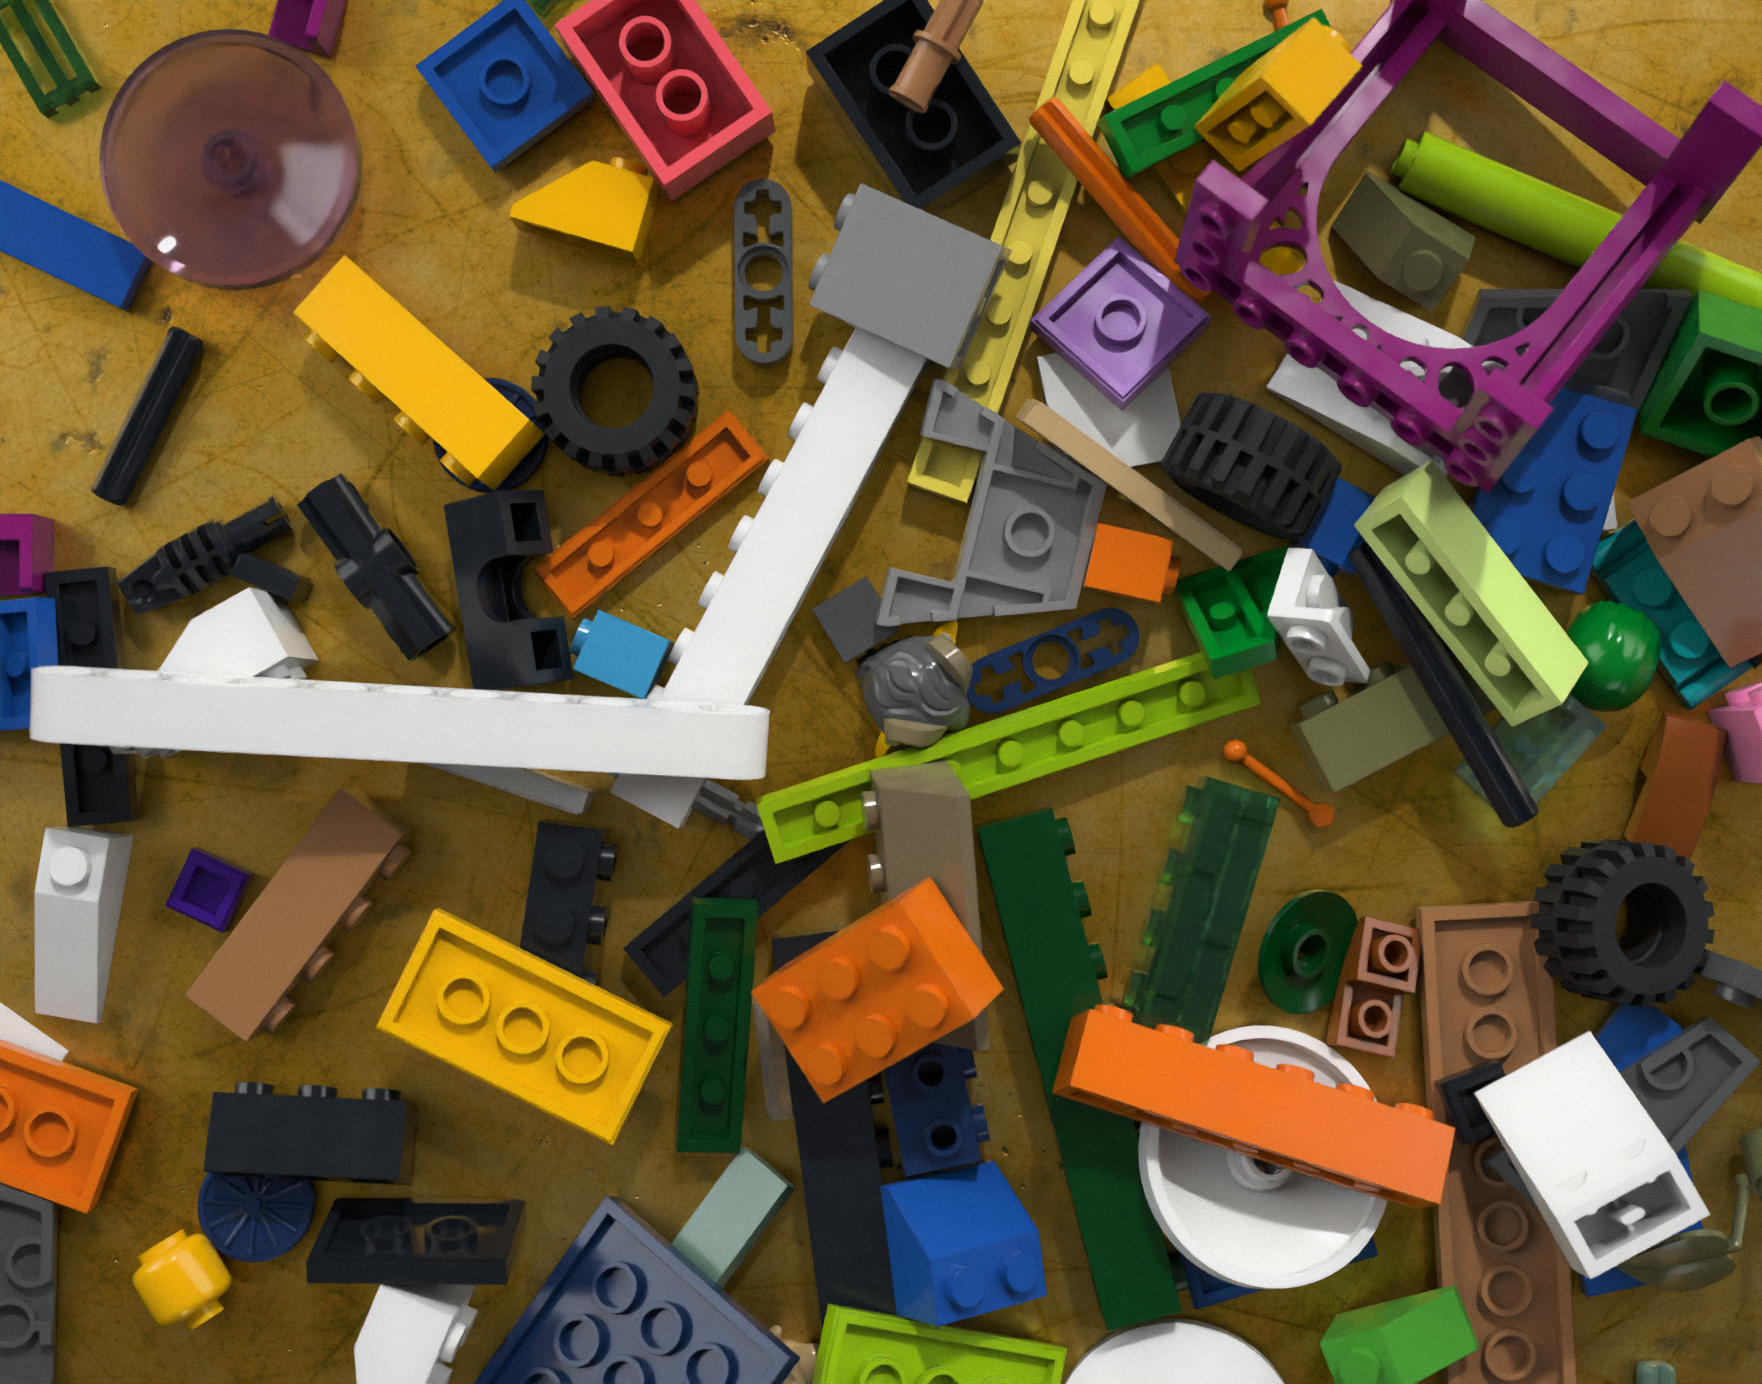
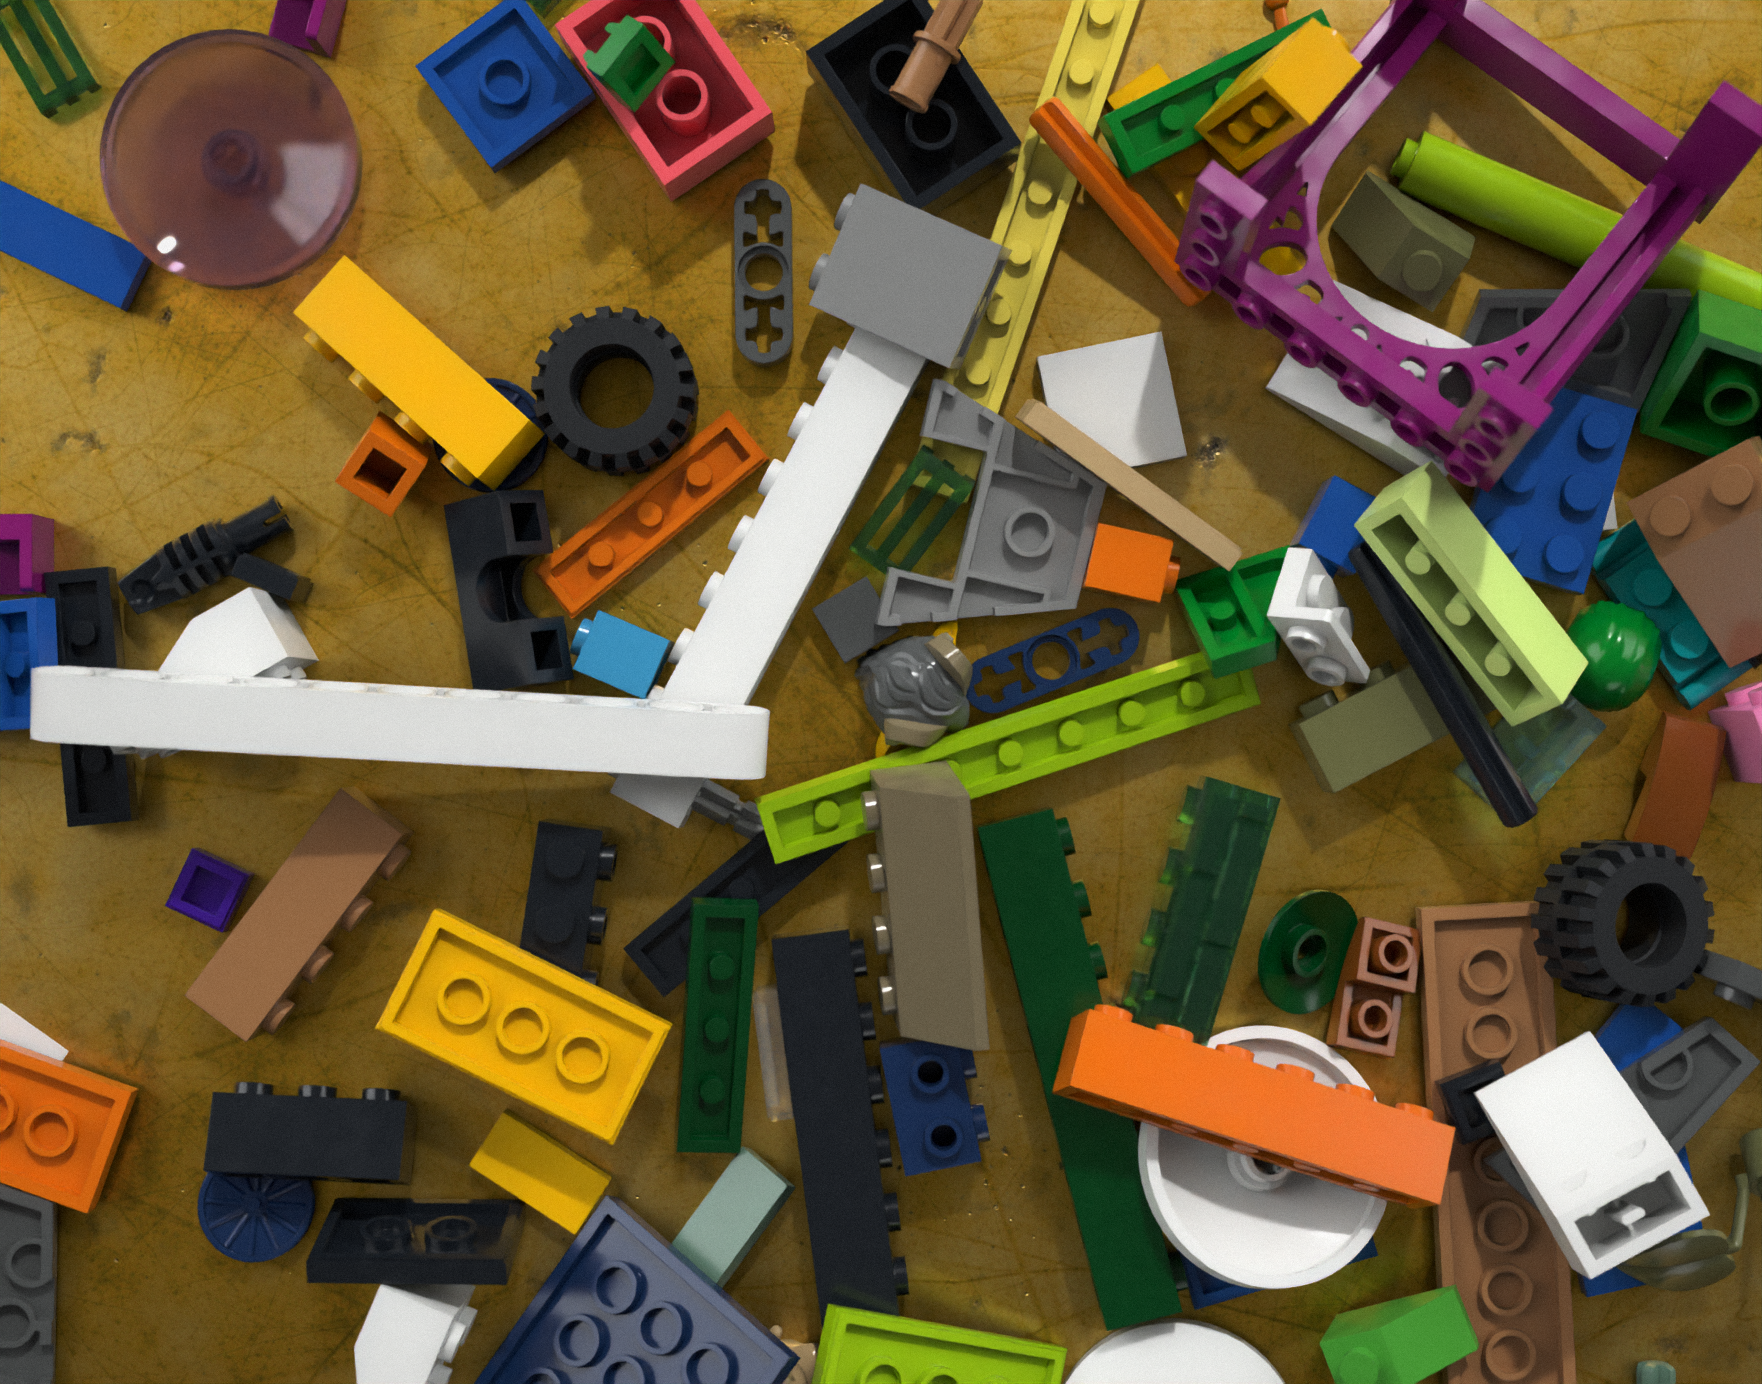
(77, 918): white slope -> none
(147, 416): black axle -> none
(182, 1280): yellow head -> none
(376, 567): black piece -> none
(384, 464): none -> orange brick
(528, 784): white tile -> none
(540, 1171): none -> yellow tile
(594, 208): yellow slope -> none
(629, 62): none -> green tile
(878, 990): orange brick -> none
(942, 473): none -> clear green tile
(960, 1245): blue slope -> none
(1120, 323): medium lavender tile -> none
(1251, 465): black tyre -> none
(1318, 813): orange hinge -> none

